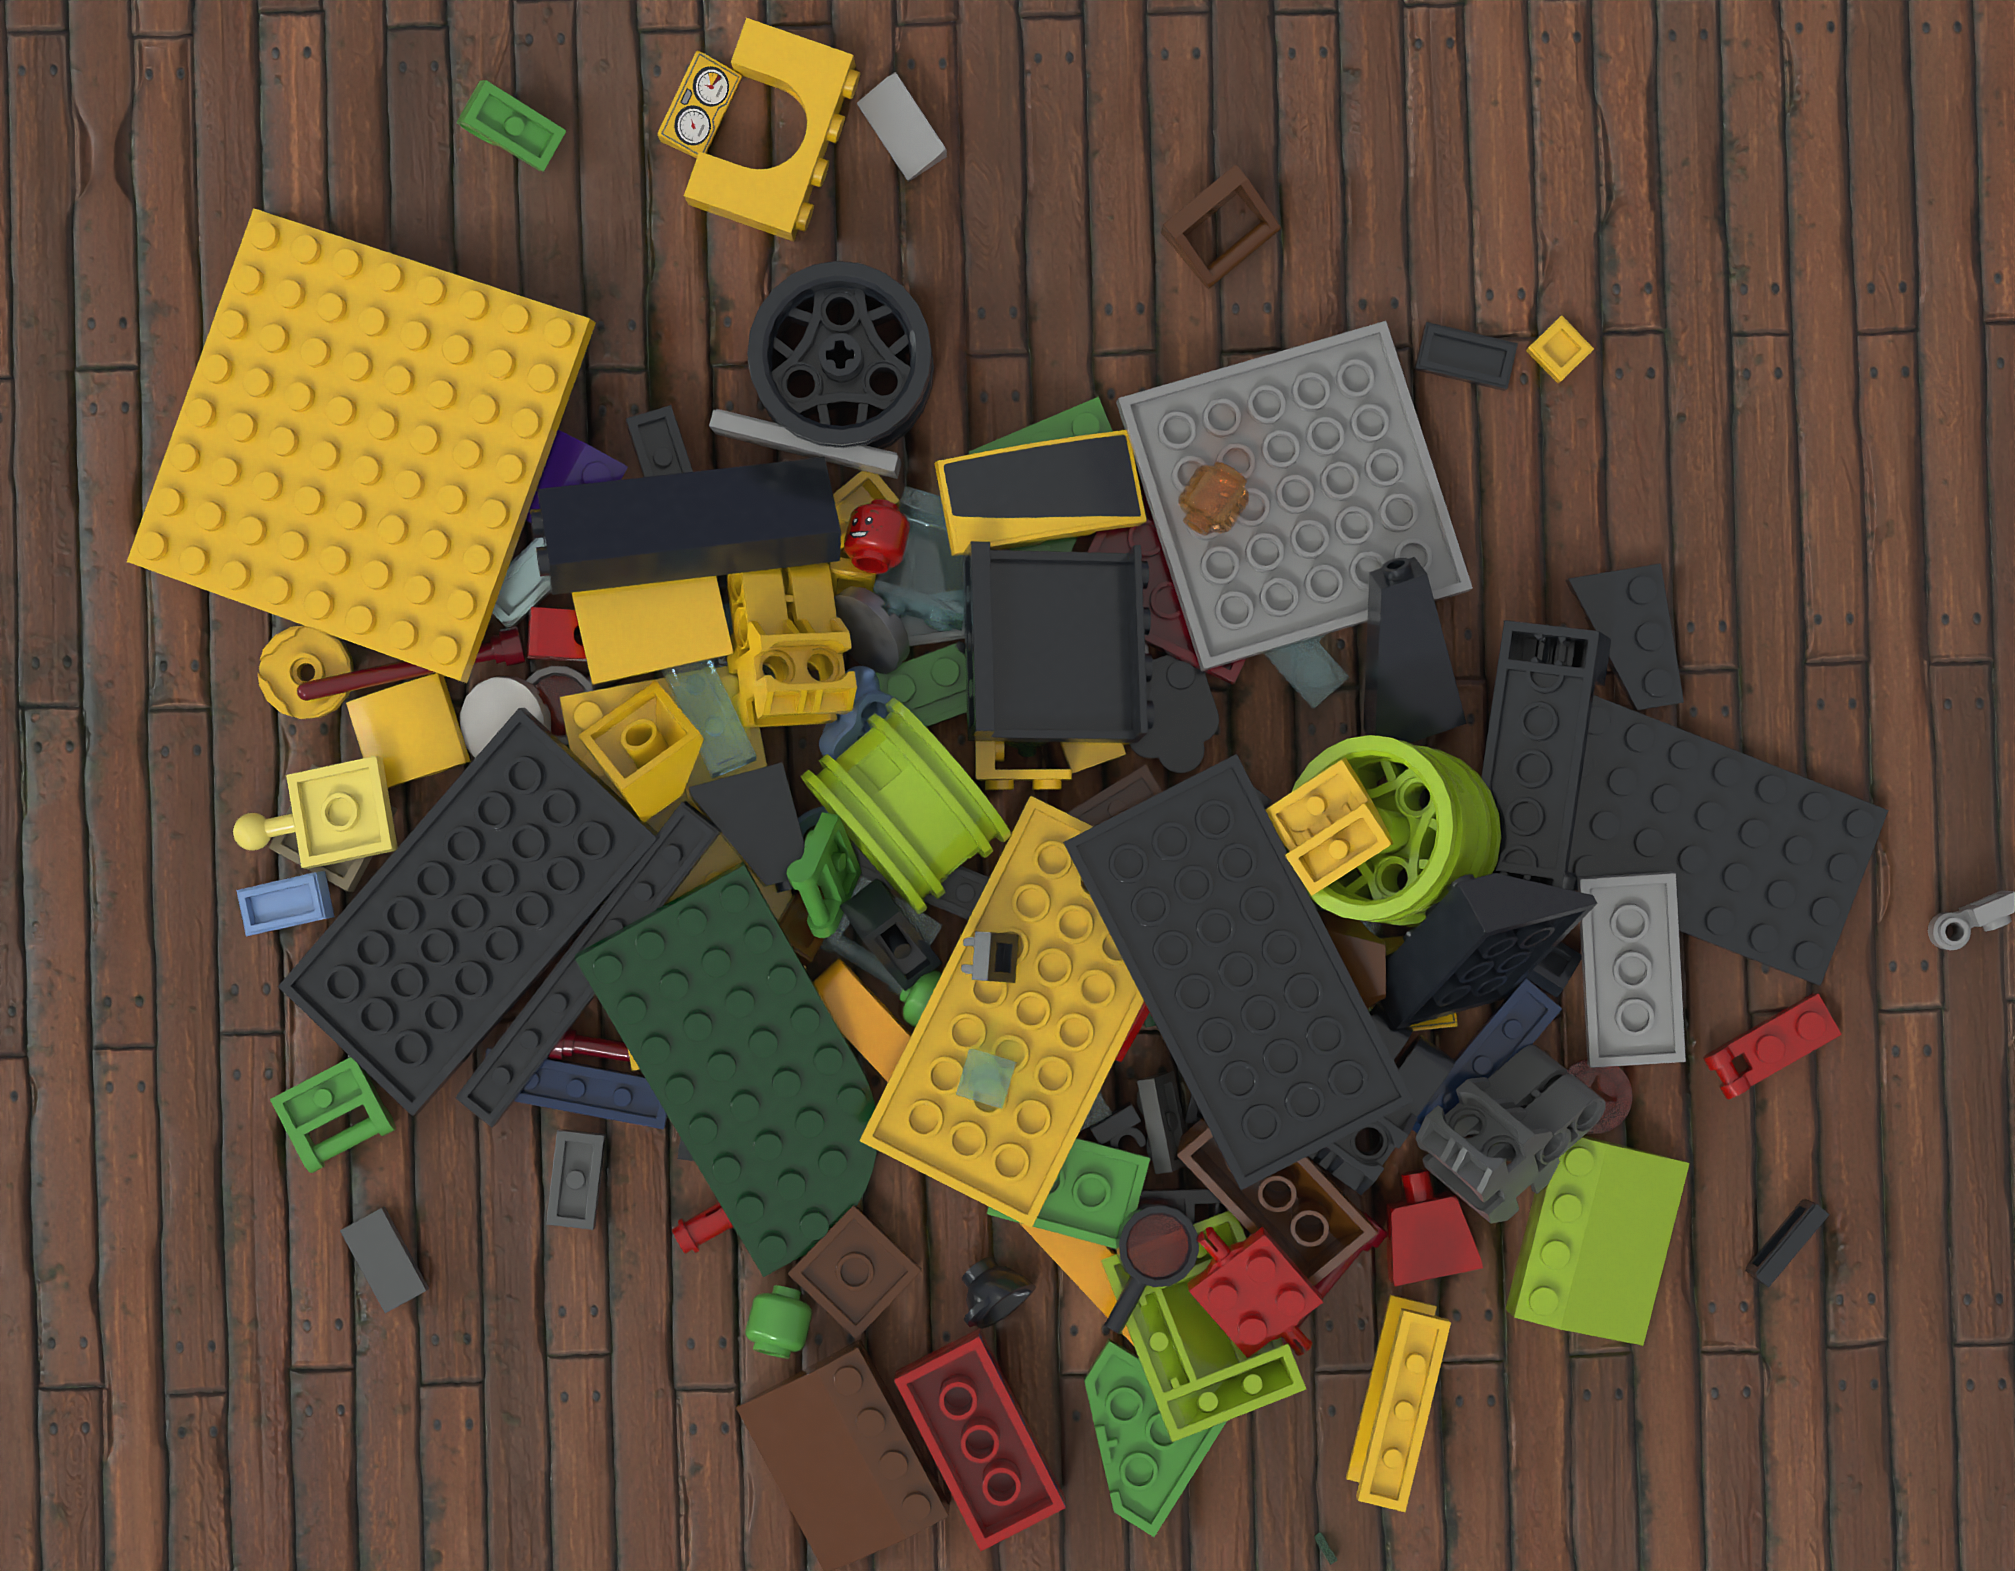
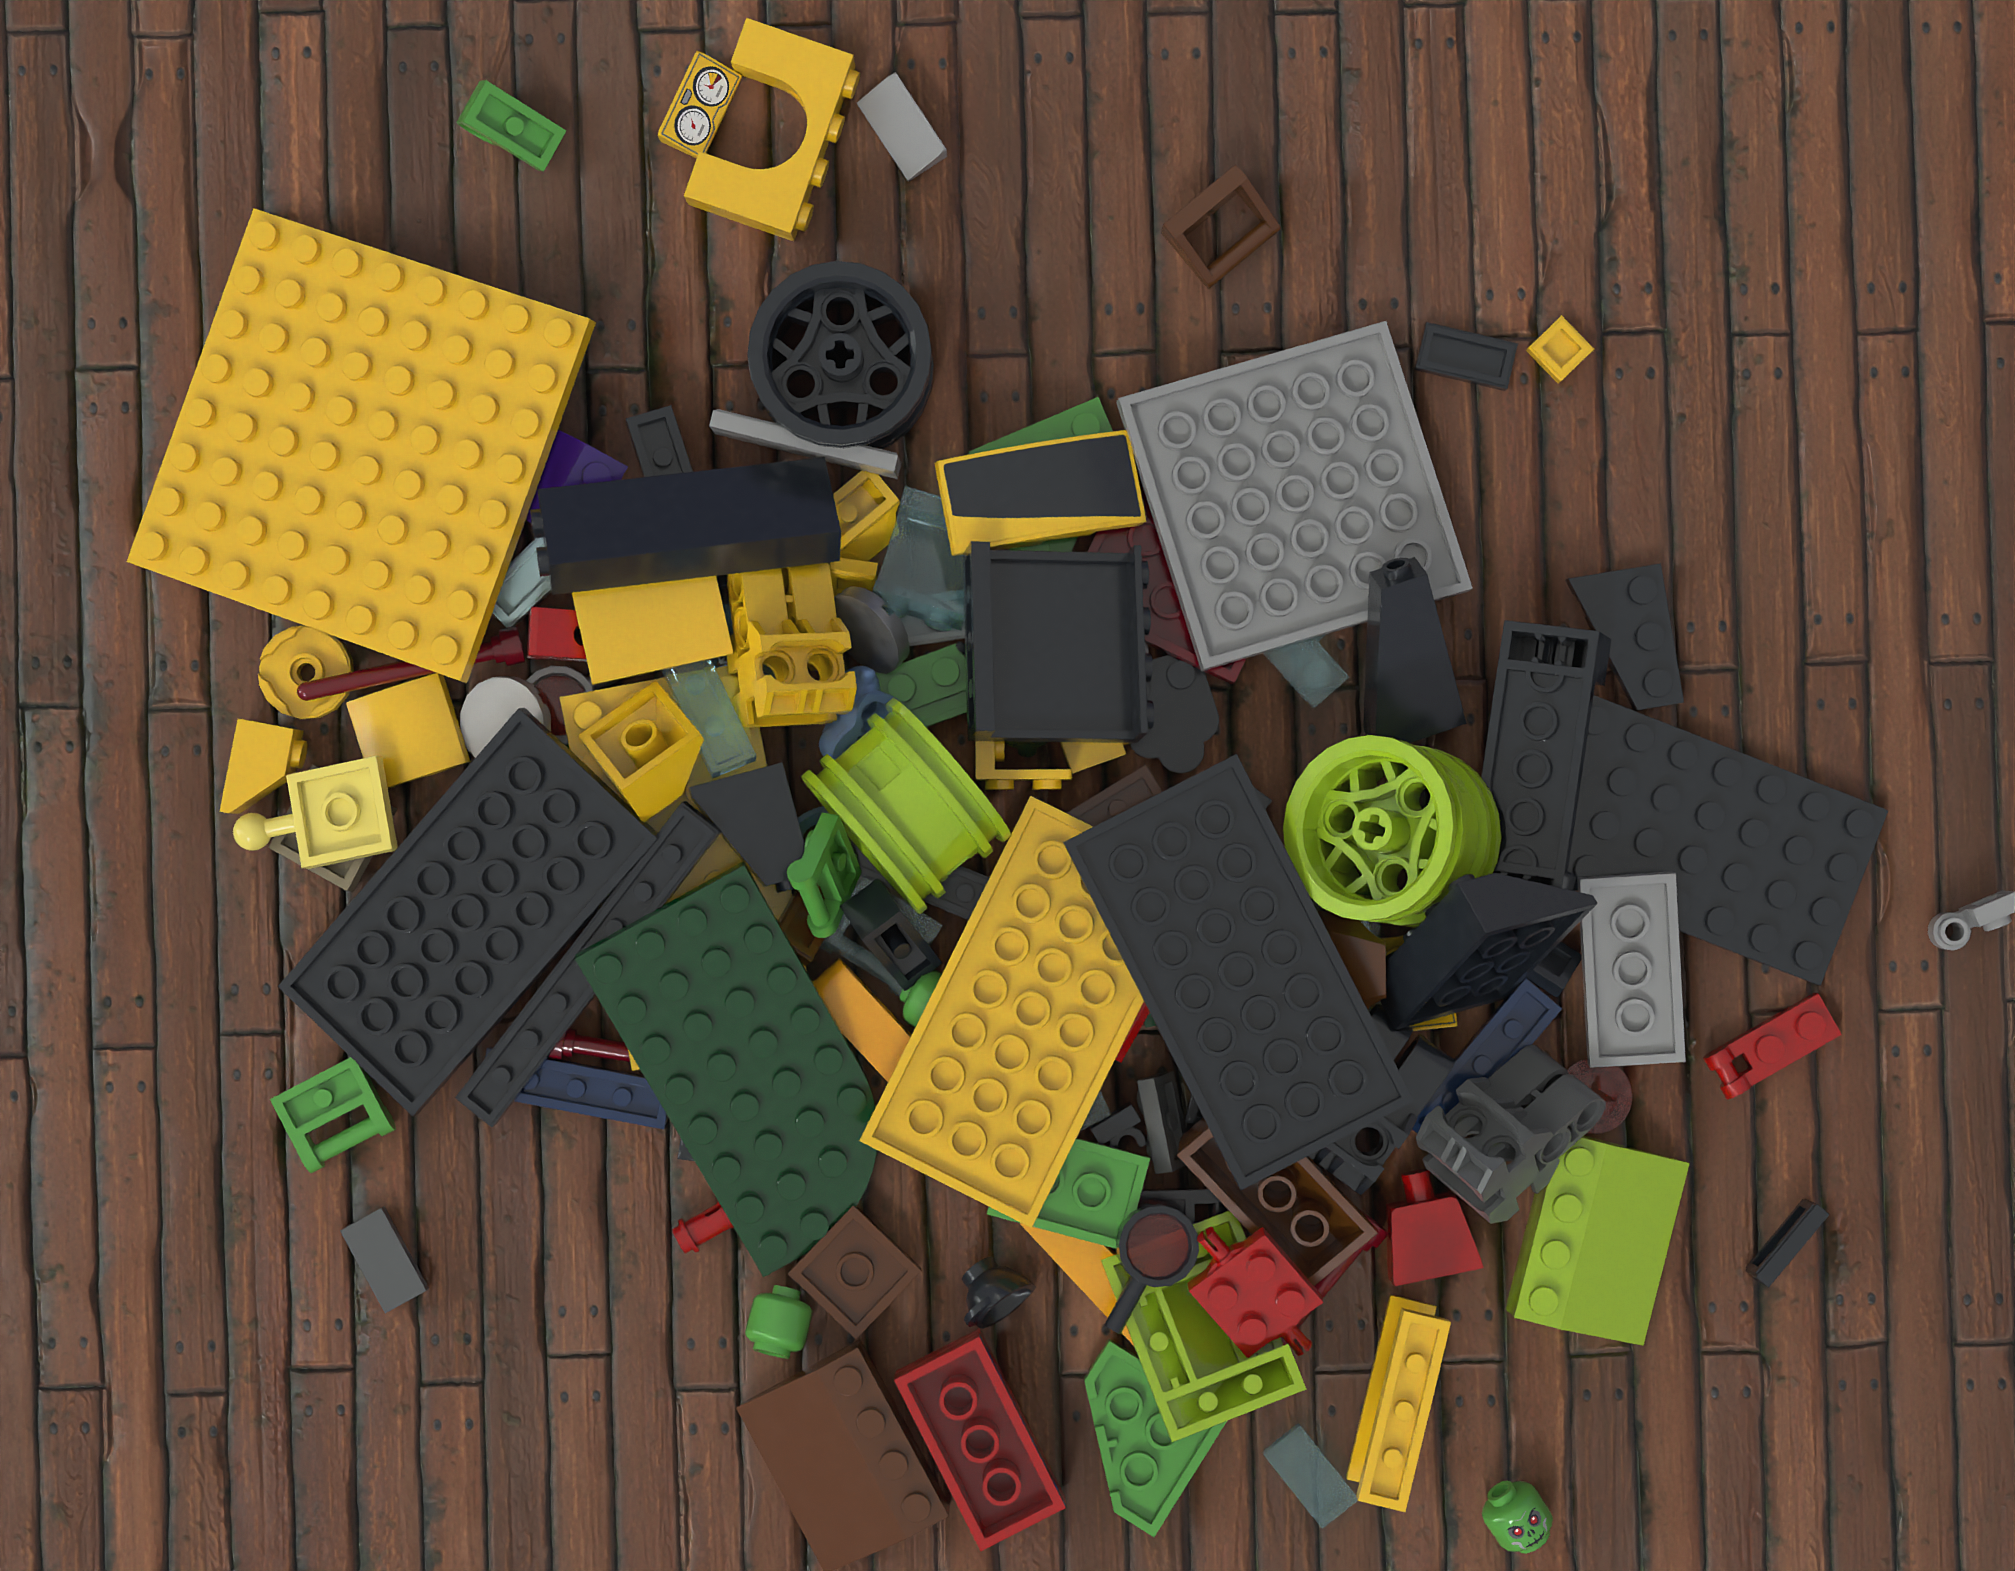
(259, 762): none -> yellow slope
(285, 903): medium blue tile -> none
(576, 1179): dark grey plate -> none
(876, 536): red head -> none
(986, 1078): clear light blue plate -> none
(993, 957): black tile -> none
(1213, 498): clear orange head -> none
(1310, 1475): none -> clear light blue tile
(1327, 1551): clear green piece -> none
(1329, 826): yellow slope -> none
(1517, 1516): none -> bright green head

